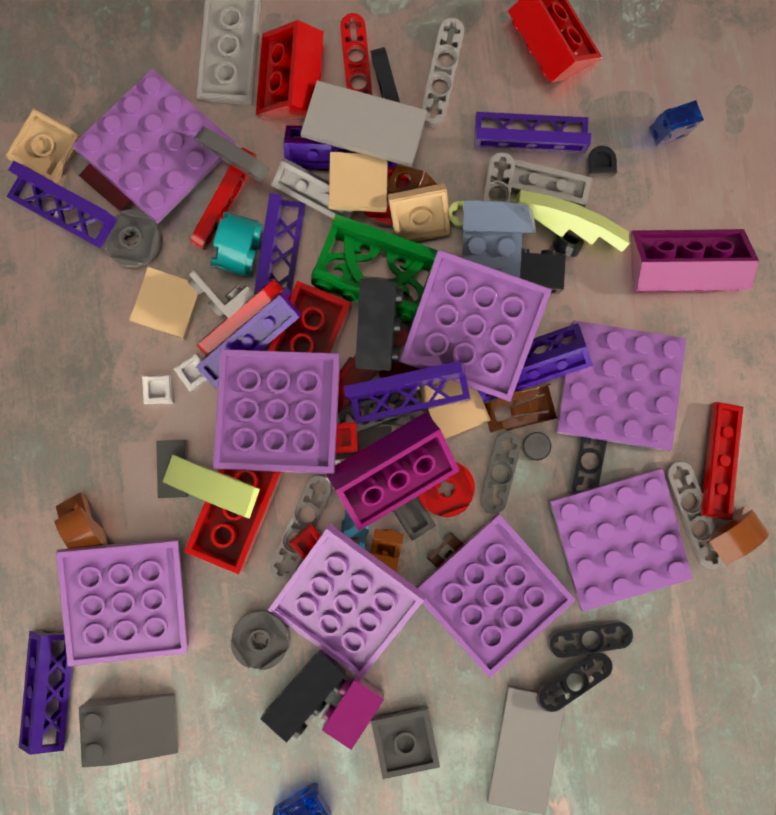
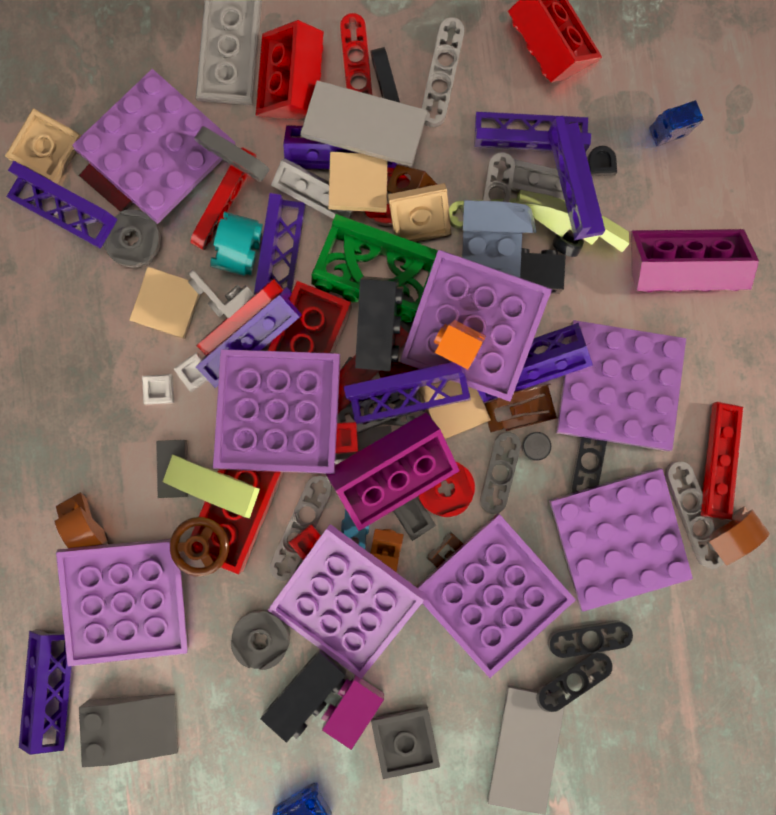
(188, 547): none -> reddish brown piece
(458, 343): none -> orange brick
(575, 179): none -> dark purple fence

